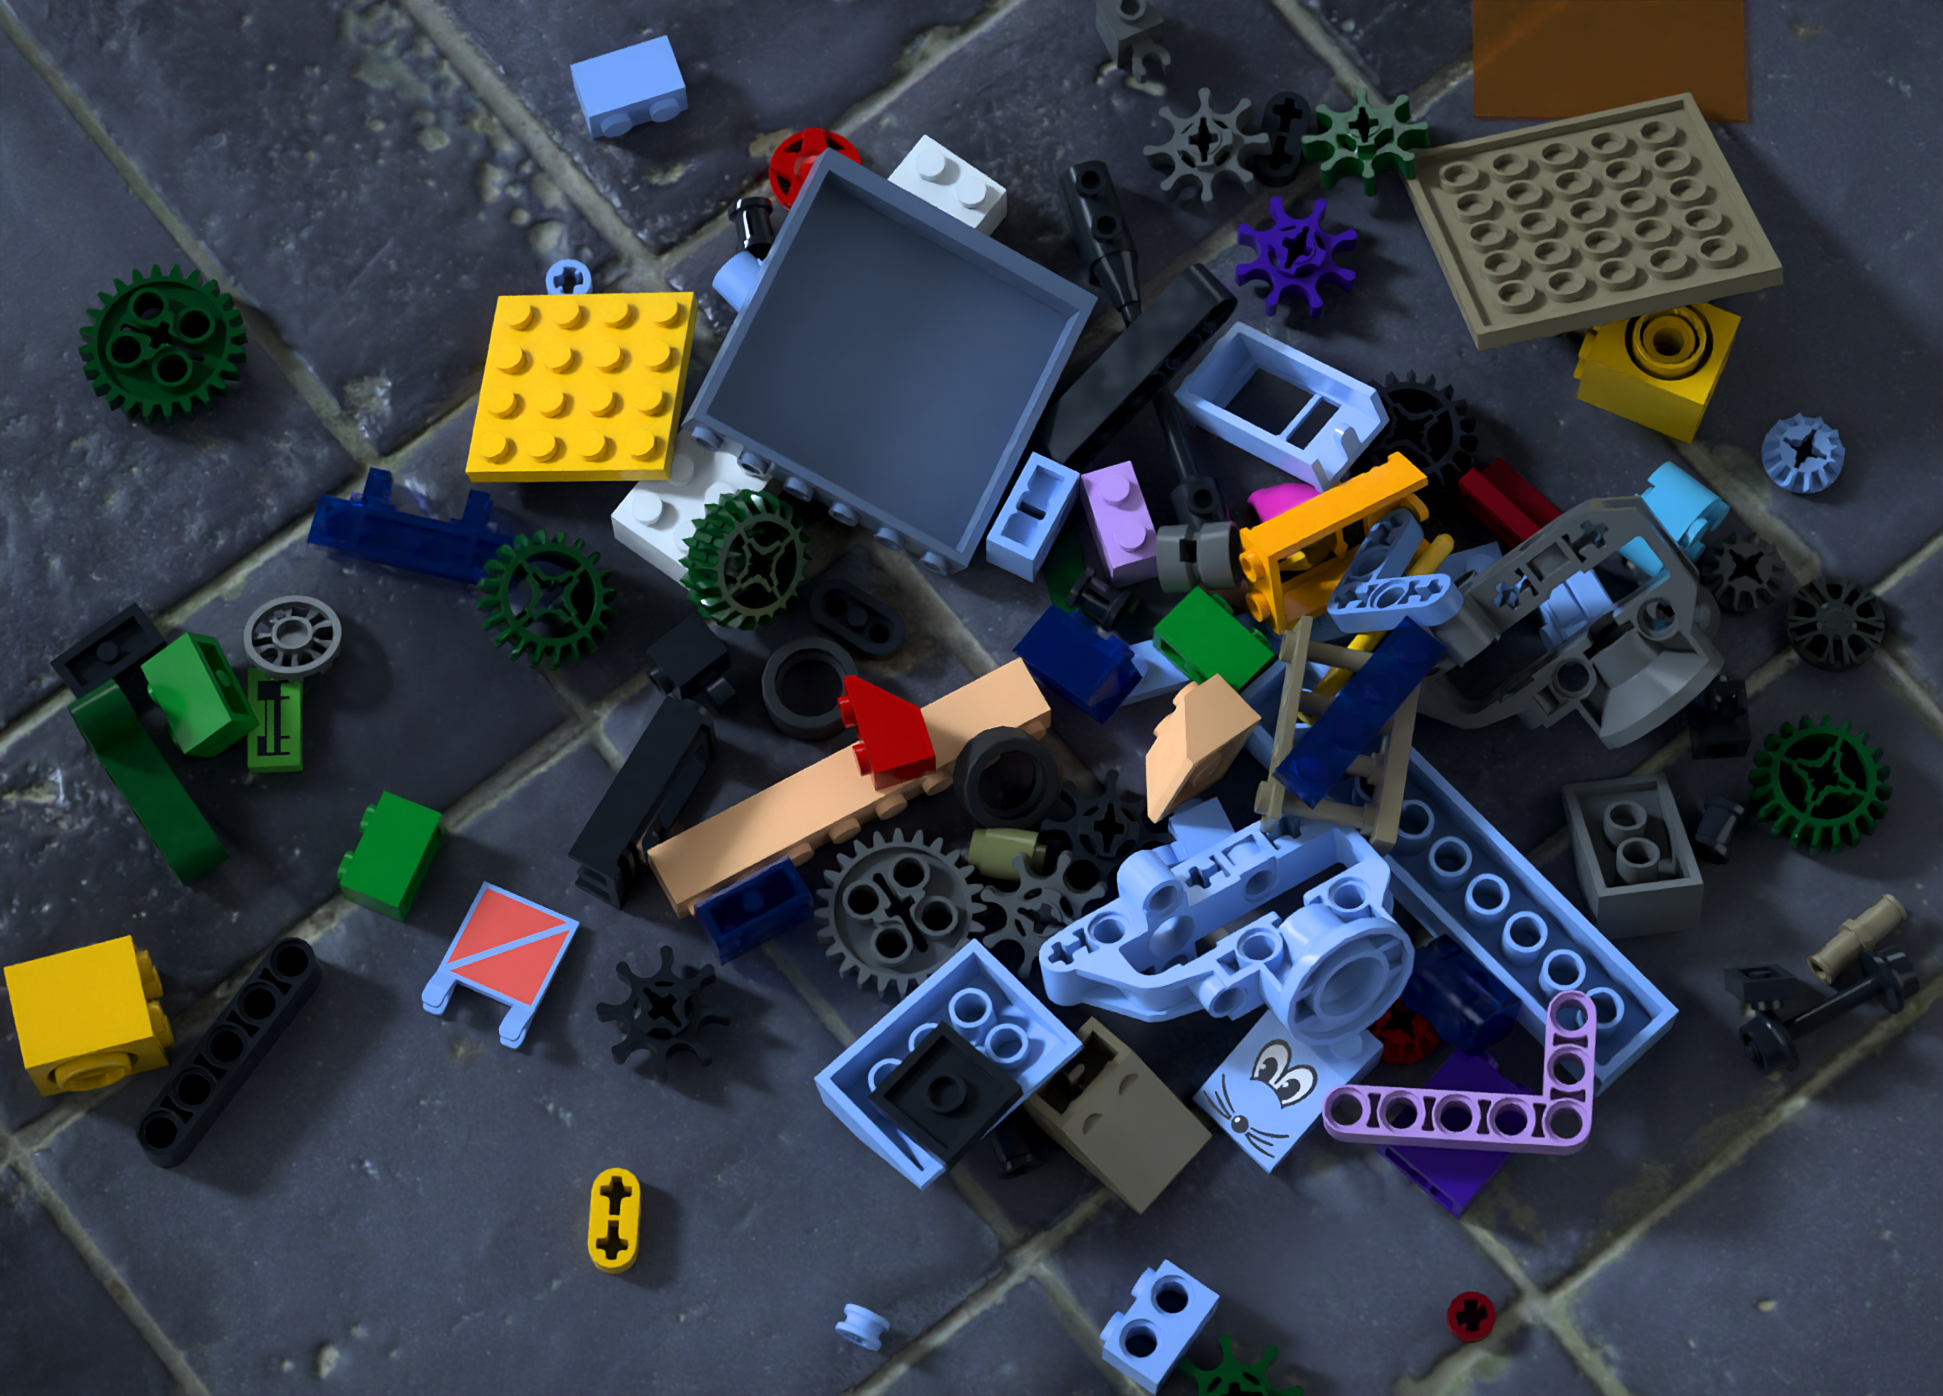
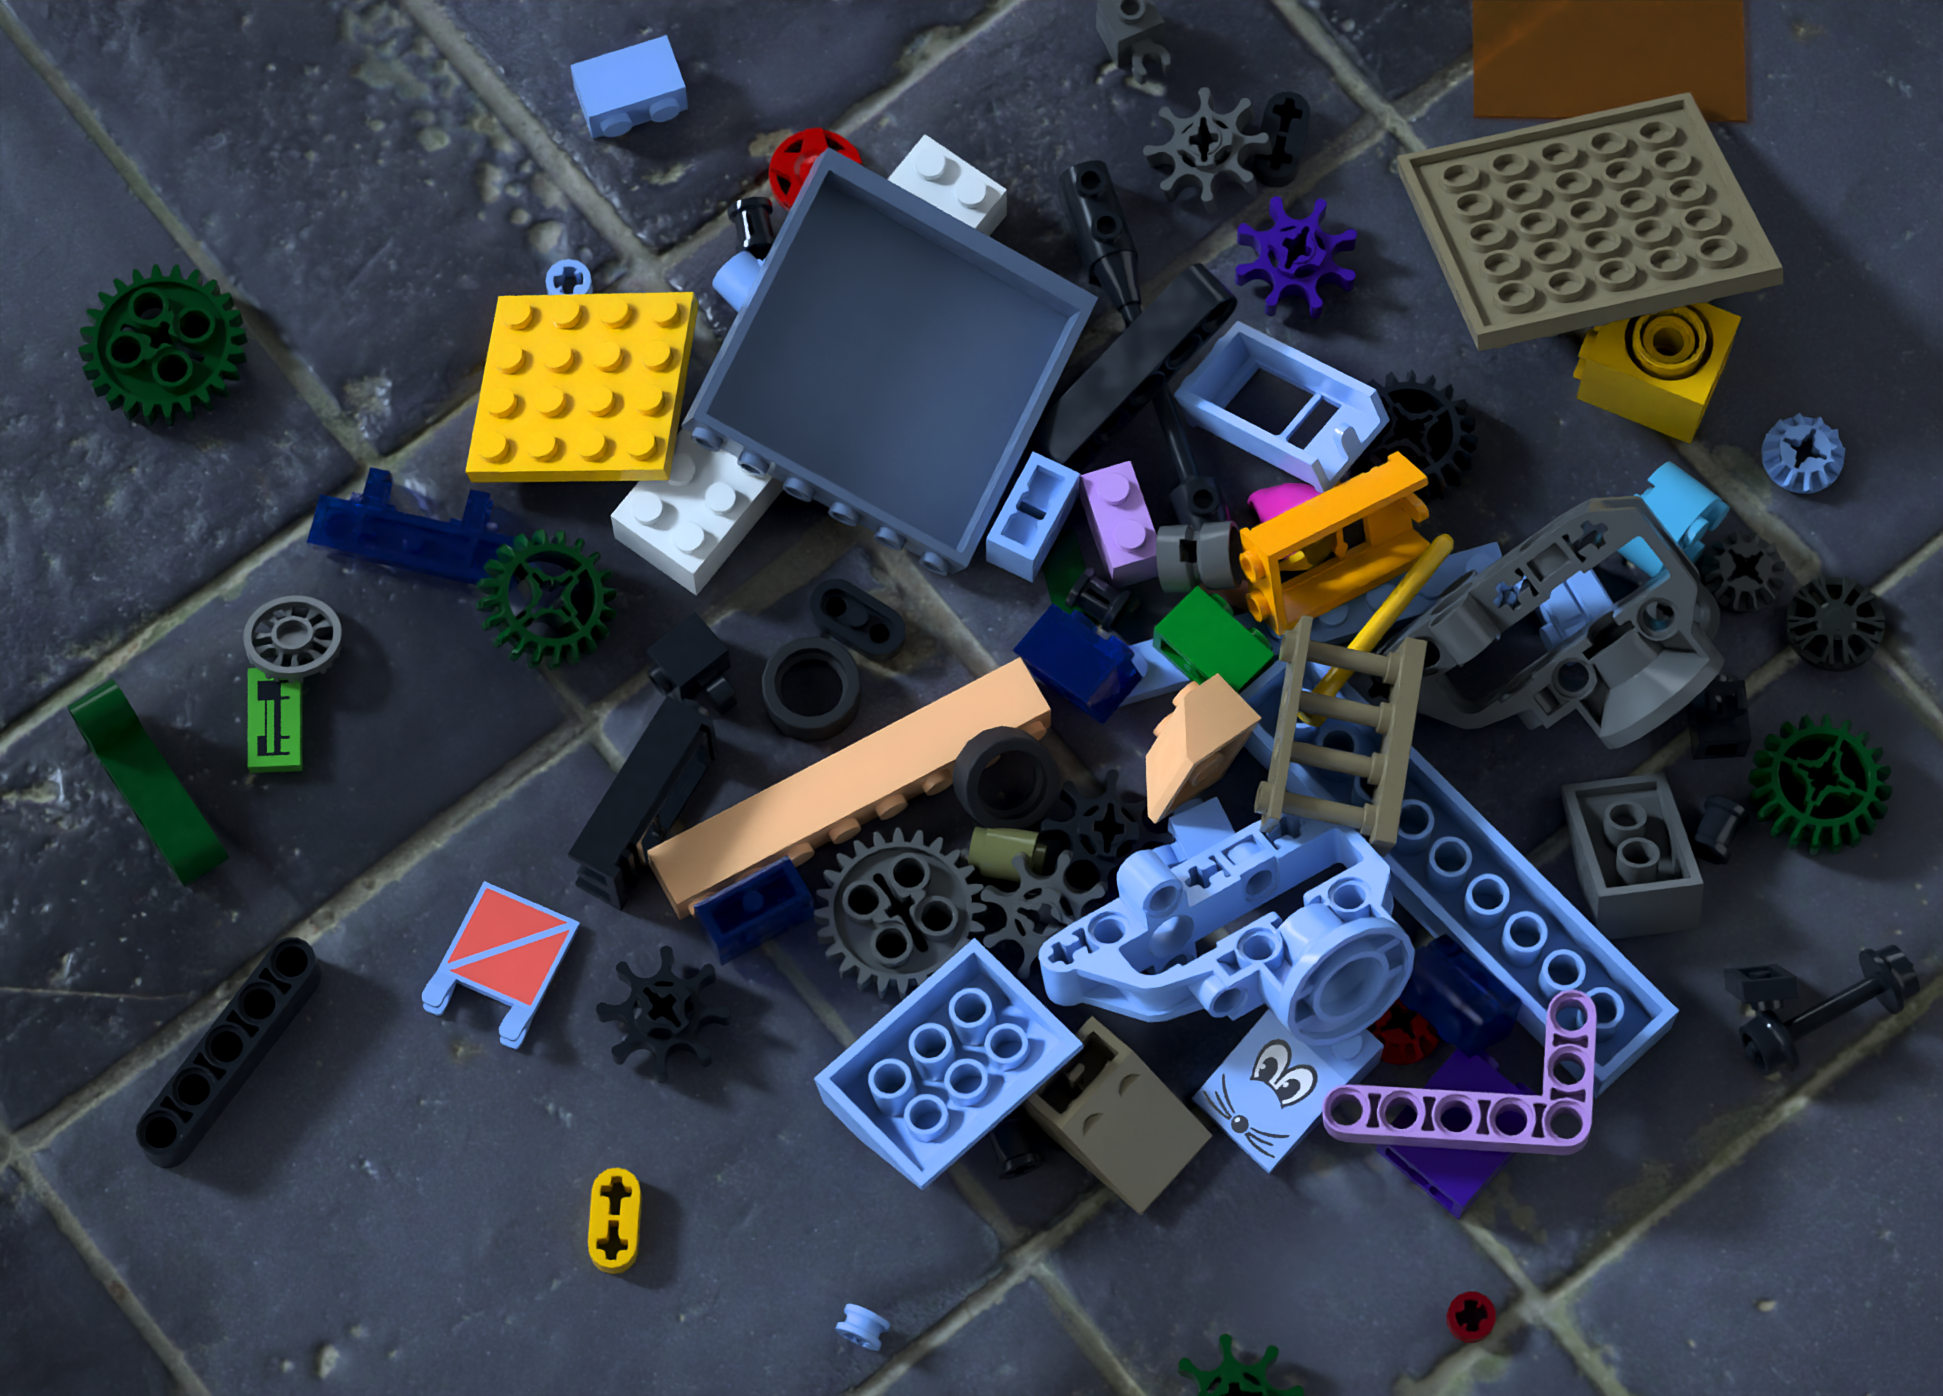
(89, 1016): yellow brick -> none
(109, 652): black plate -> none
(199, 695): green brick -> none
(391, 856): green brick -> none
(729, 559): dark green gear -> none
(890, 734): red slope -> none
(945, 1095): black plate -> none
(1170, 1332): light blue brick -> none
(1359, 712): clear blue plate -> none
(1375, 594): medium blue beam -> none
(1386, 144): dark green gear -> none
(1504, 503): dark red panel -> none
(1855, 937): dark tan pin -> none

